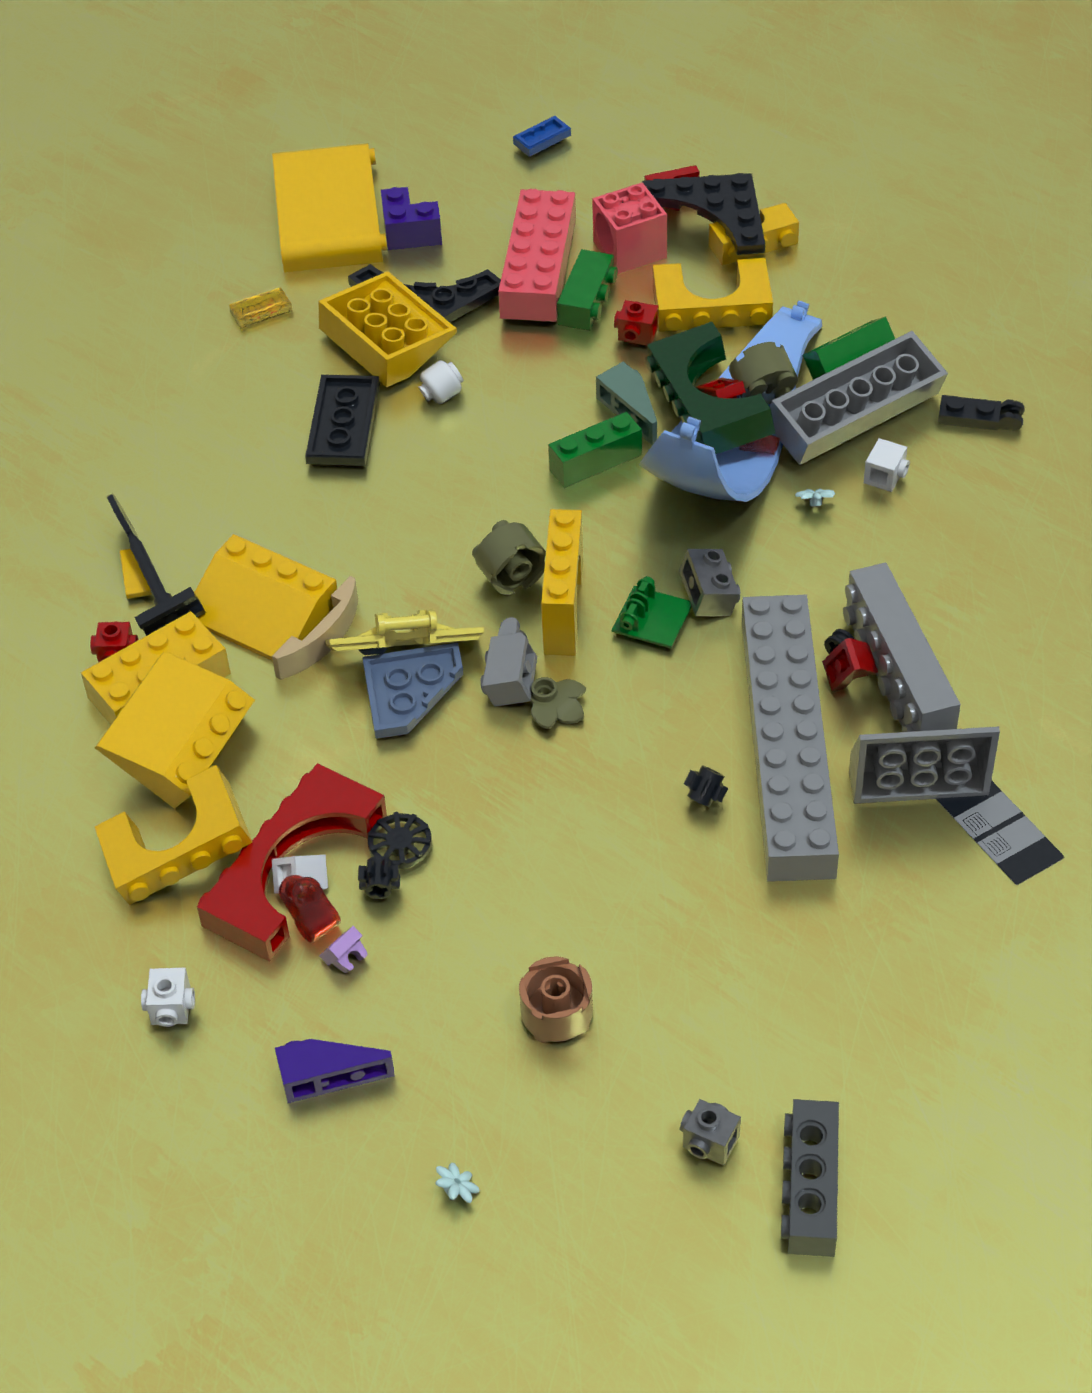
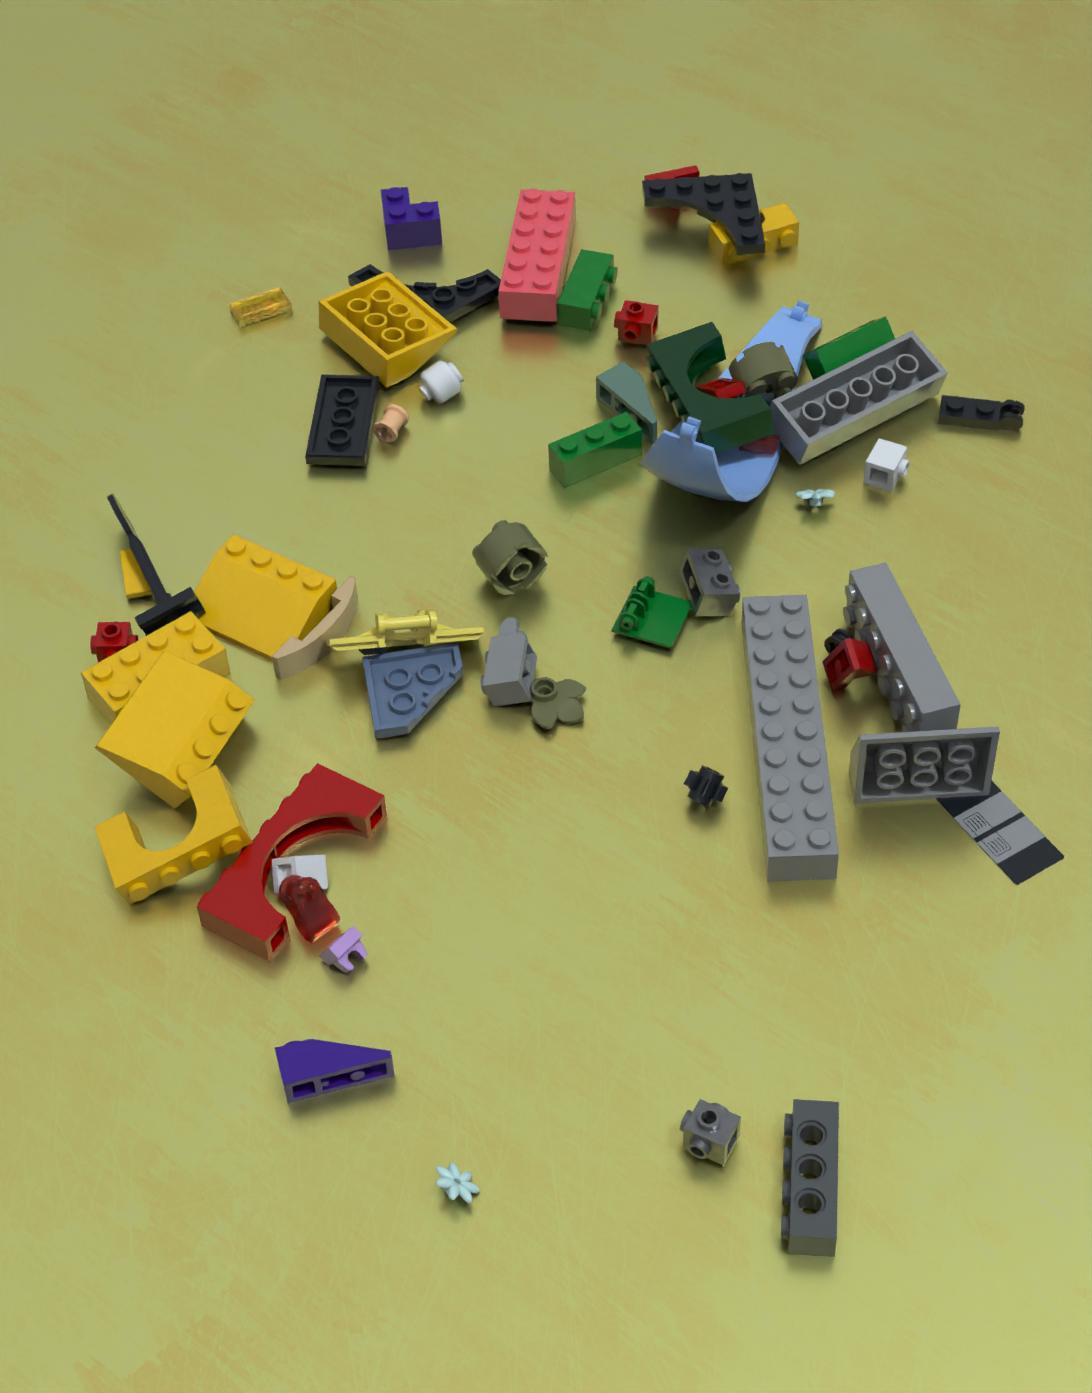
(168, 996): white brick -> none
(327, 208): yellow windscreen -> none
(379, 877): black gear -> none
(391, 422): none -> light nougat bush
(400, 839): black wheel -> none
(542, 136): blue plate -> none
(556, 999): nougat brick -> none
(560, 582): yellow arch -> none
(630, 227): coral brick -> none
(683, 310): yellow arch -> none

